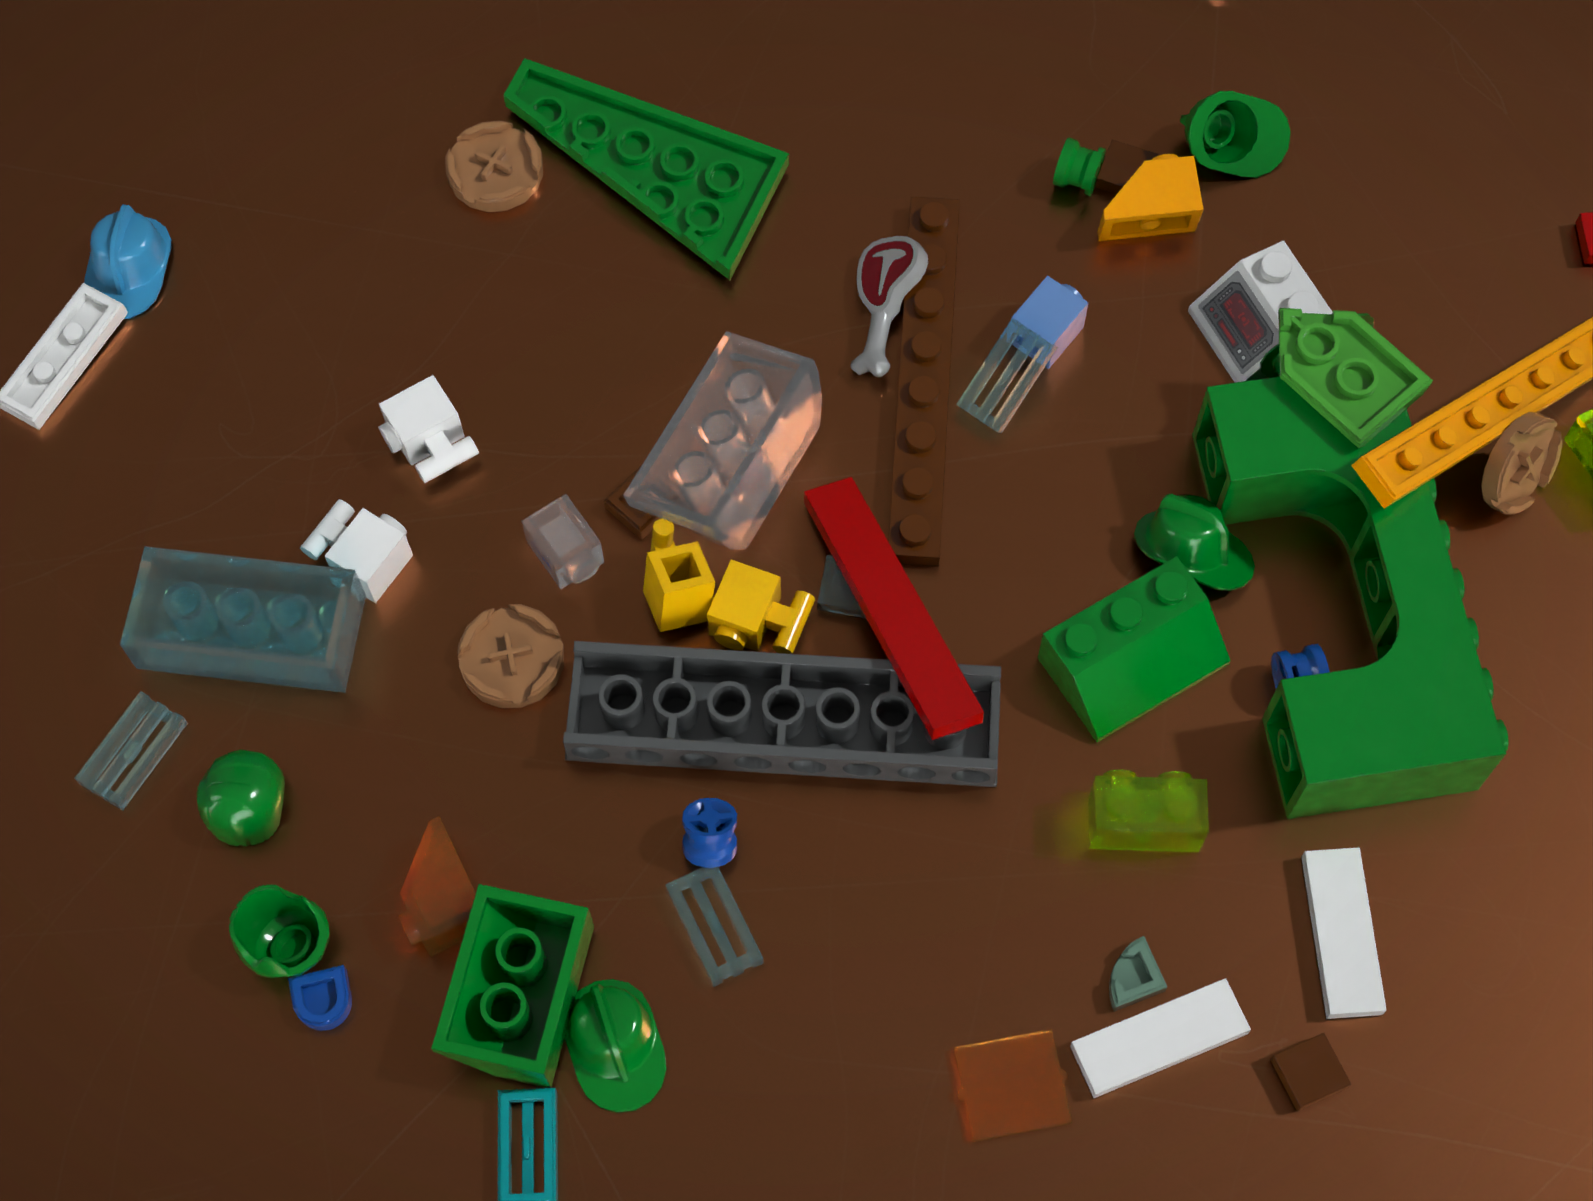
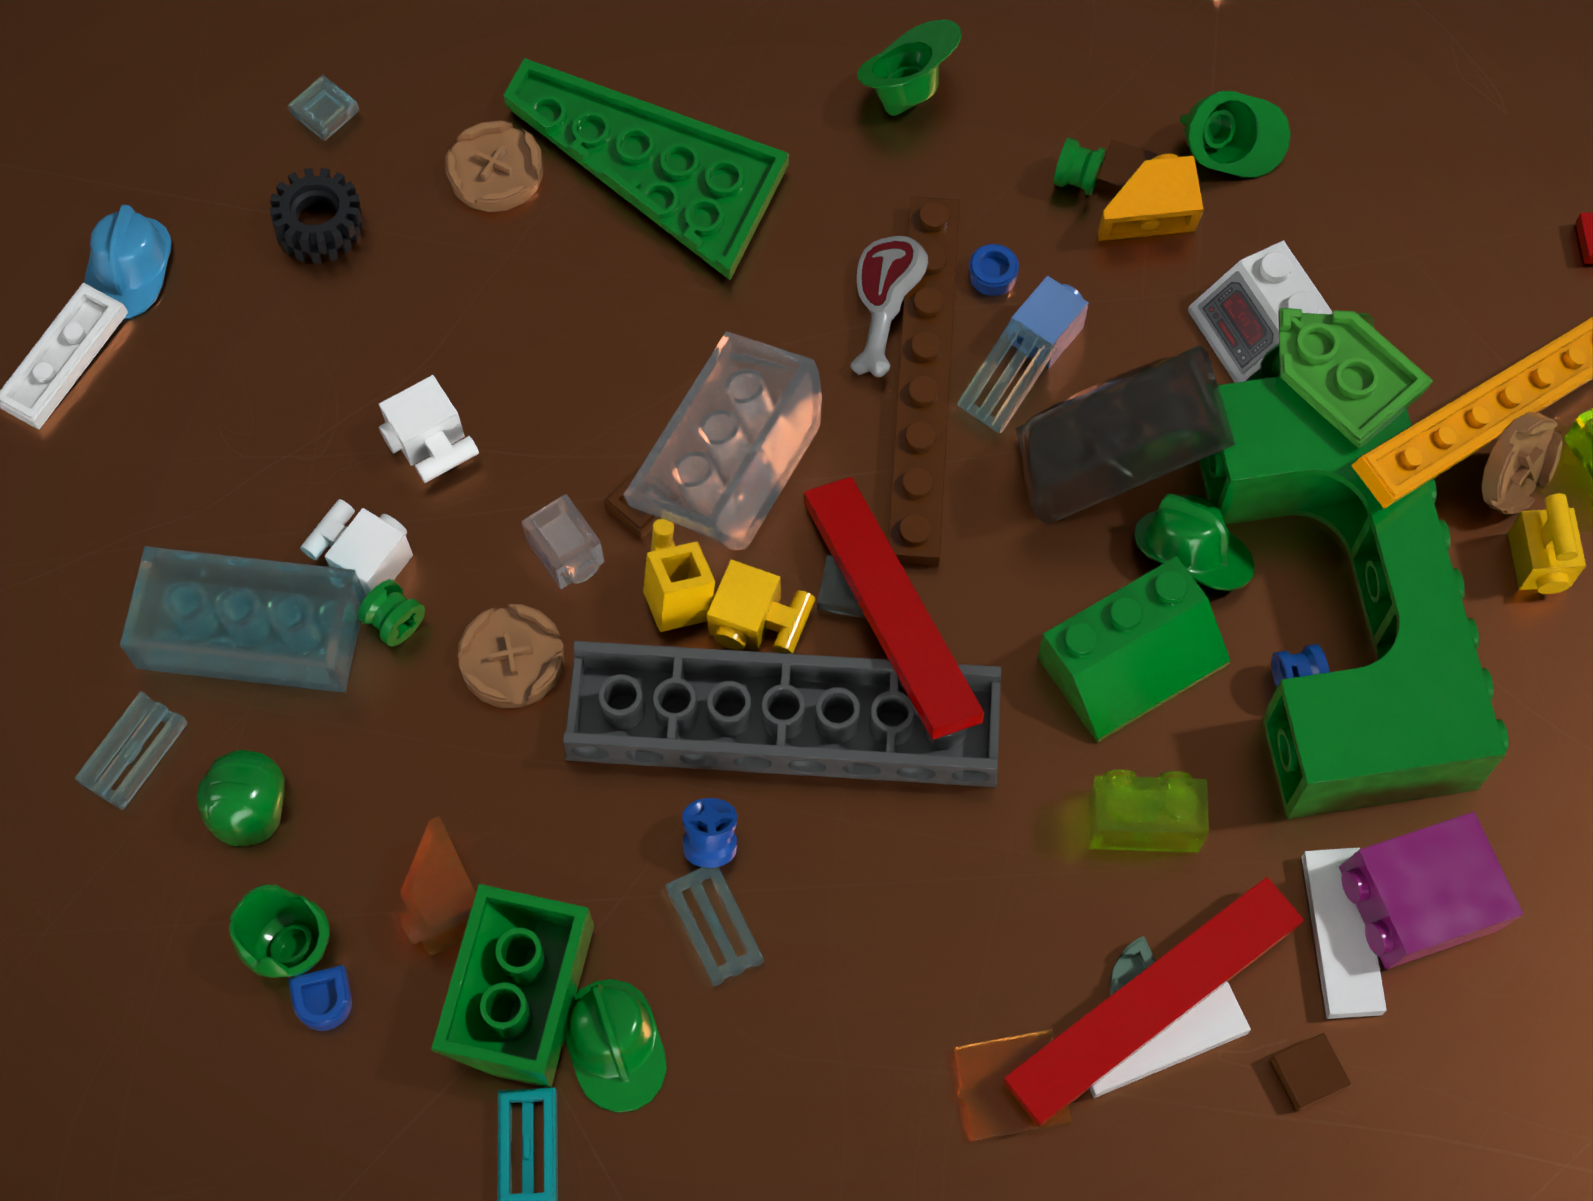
(319, 238): none -> black tyre
(323, 107): none -> clear light blue tile
(391, 613): none -> green wheel
(909, 67): none -> green piece
(993, 269): none -> blue tile
(1123, 434): none -> clear smoke windscreen
(1152, 1001): none -> red tile
(1429, 890): none -> magenta brick
(1547, 547): none -> yellow brick

